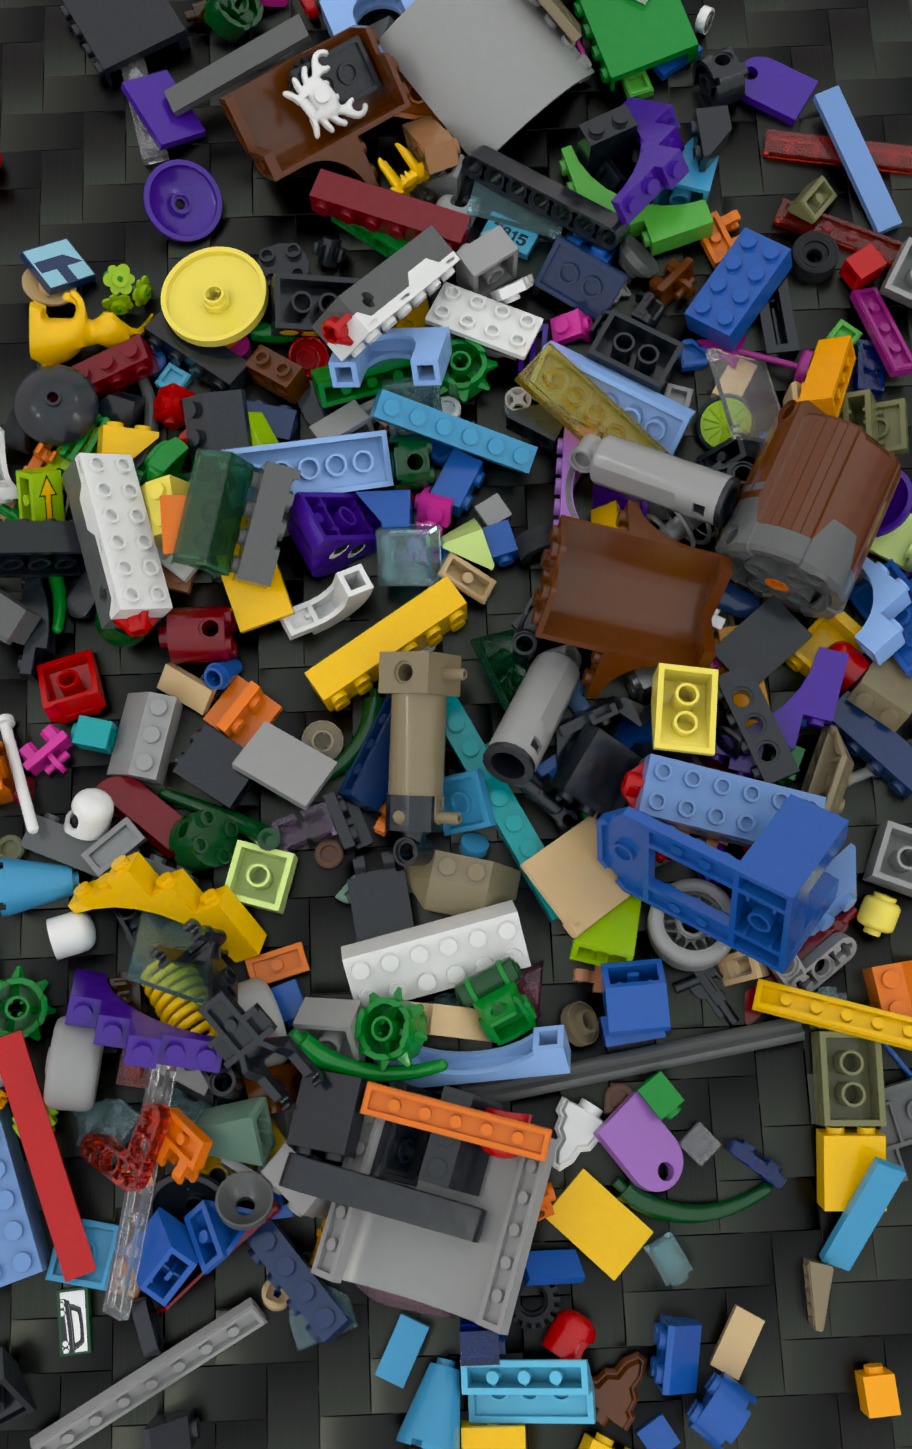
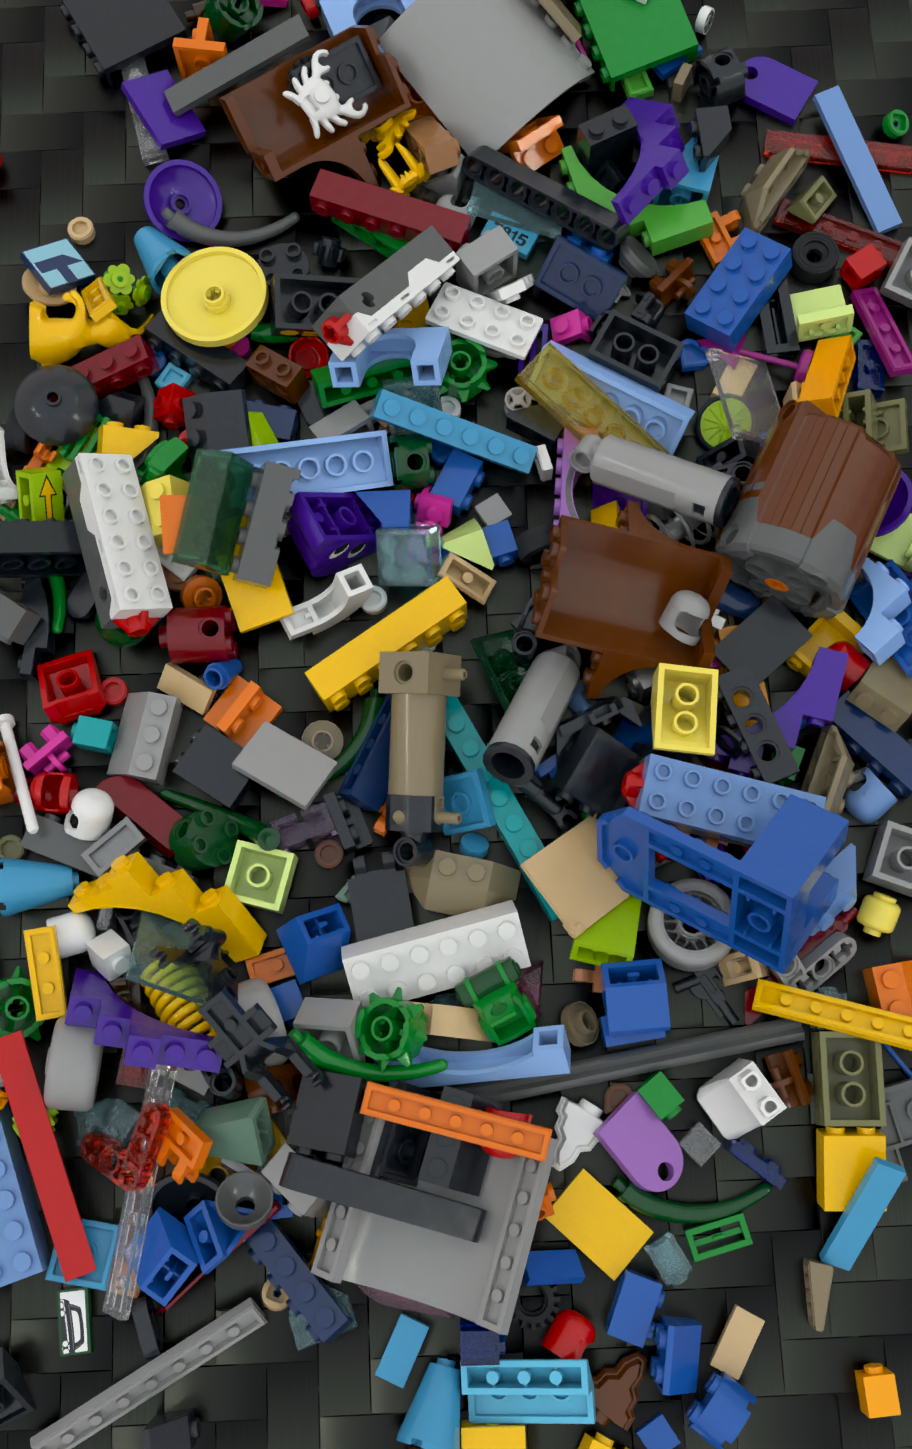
(46, 973): none -> yellow tile
(53, 792): none -> red helmet
(81, 230): none -> tan tile
(98, 299): none -> yellow tile
(104, 918): none -> clear tile
(109, 954): none -> white brick
(115, 691): none -> red tile
(158, 254): none -> dark azure cone
(199, 51): none -> orange bracket
(200, 592): none -> orange plate
(212, 237): none -> dark grey animal
(315, 942): none -> blue slope
(376, 602): none -> white tile
(388, 132): none -> yellow animal
(536, 142): none -> orange bracket
(543, 463): none -> white tile
(634, 1307): none -> blue brick
(681, 82): none -> dark tan tile
(687, 612): none -> light grey helmet
(739, 1099): none -> white hips
(742, 1228): none -> green tile
(771, 186): none -> dark tan wedge
(788, 1079): none -> reddish brown hips
(821, 313): none -> yellowish green bracket
(870, 800): none -> medium blue helmet
(895, 124): none -> green tile

